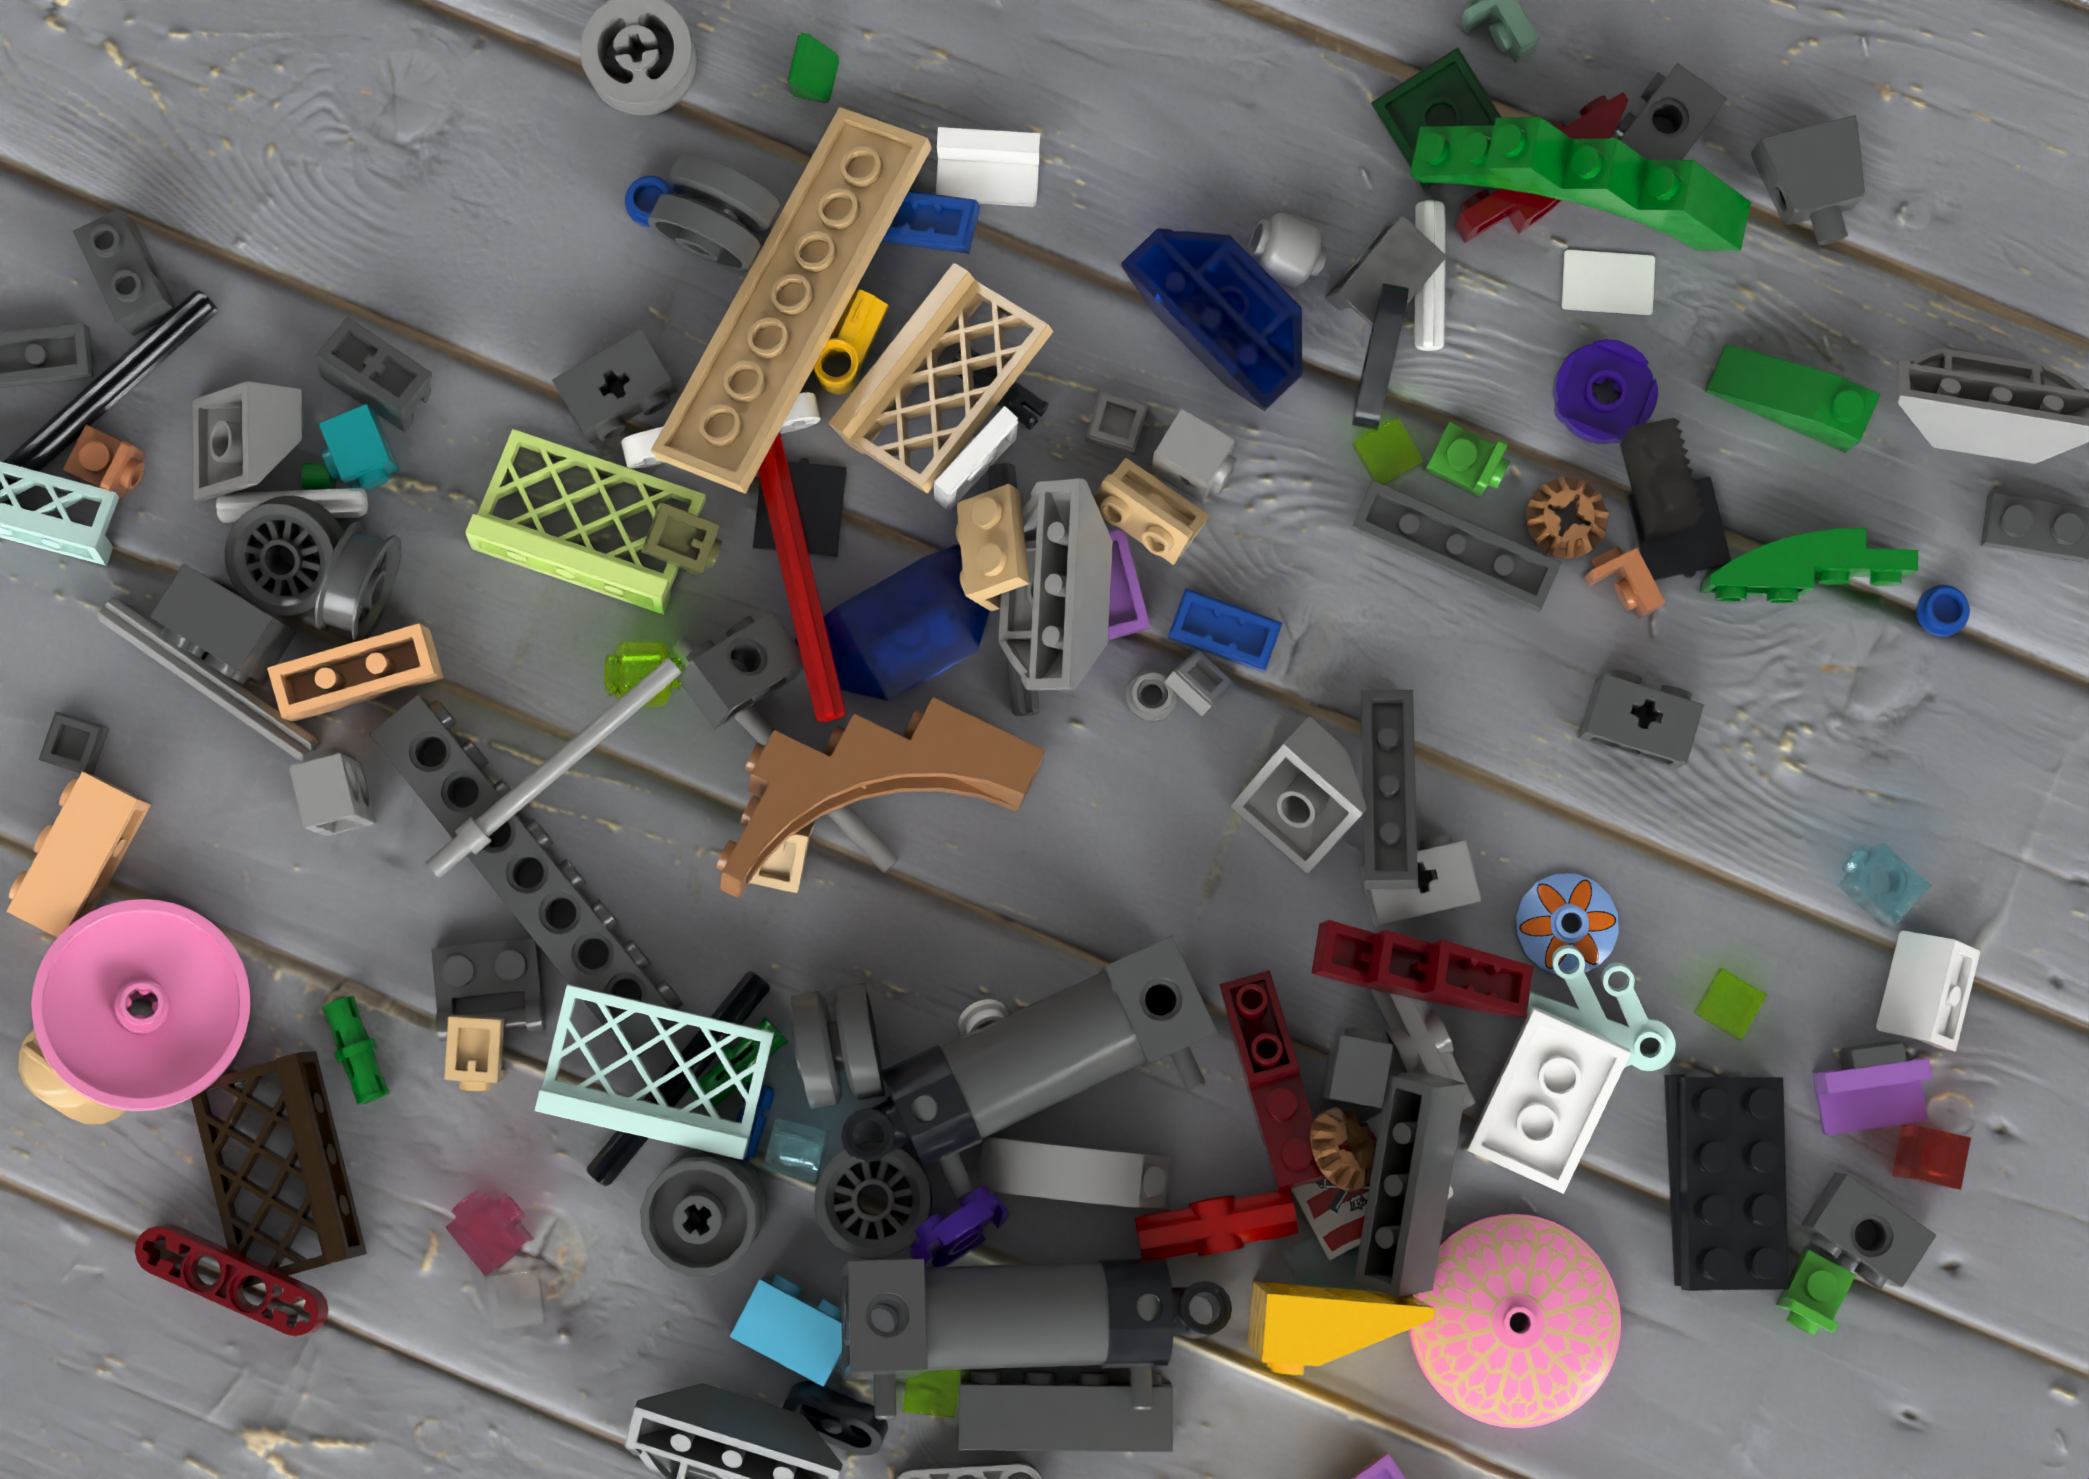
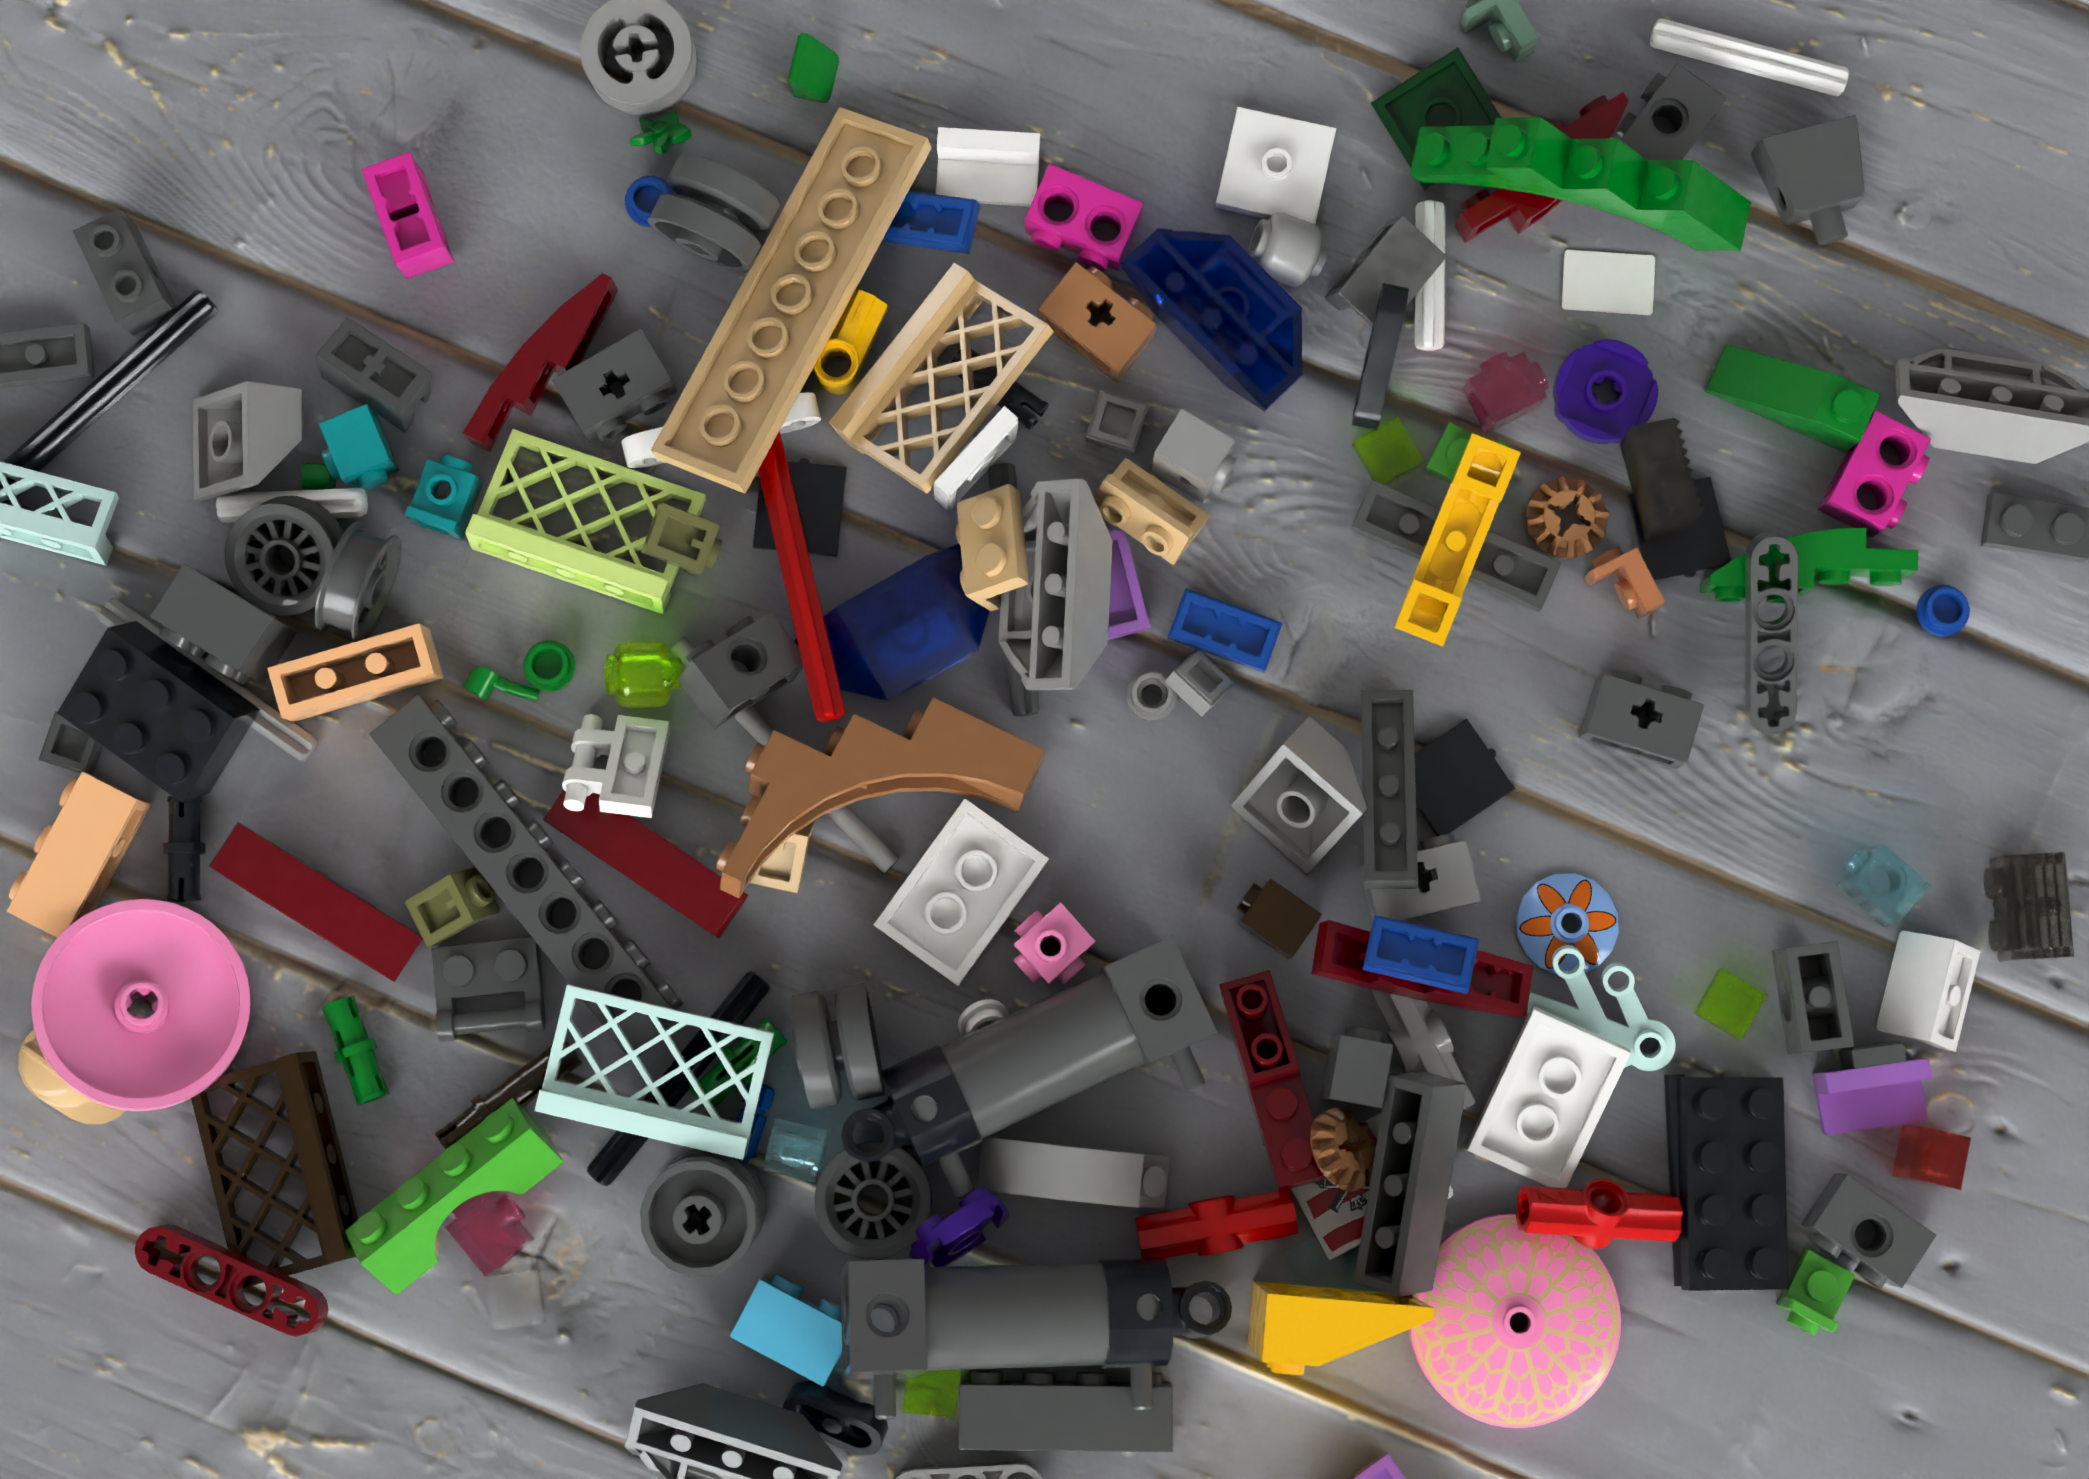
(106, 462): nougat bracket -> none
(158, 711): none -> black piece
(184, 850): none -> black pin
(315, 901): none -> dark red slope
(331, 792): light grey brick -> none
(407, 215): none -> dark pink brick
(451, 514): none -> teal brick
(452, 905): none -> olive bracket
(474, 1052): tan bracket -> none
(475, 834): light grey bar -> none
(483, 681): none -> green hand
(497, 1155): none -> bright green arch
(521, 1086): none -> dark brown pin
(549, 666): none -> green plate
(553, 347): none -> dark red slope
(632, 768): none -> white plate
(649, 862): none -> dark red slope
(661, 132): none -> green plant
(961, 892): none -> white plate
(1056, 925): none -> bright pink brick
(1089, 207): none -> dark pink brick
(1105, 346): none -> medium nougat brick
(1275, 166): none -> white plate
(1277, 917): none -> dark brown brick
(1421, 954): none -> blue plate
(1456, 539): none -> yellow slope
(1457, 779): none -> black piece
(1505, 390): none -> clear pink brick
(1599, 1213): none -> red piece
(1749, 57): none -> white axle
(1763, 633): none -> dark grey beam
(1812, 997): none -> dark grey brick
(1866, 469): none -> dark pink brick
(2029, 907): none -> clear smoke brick

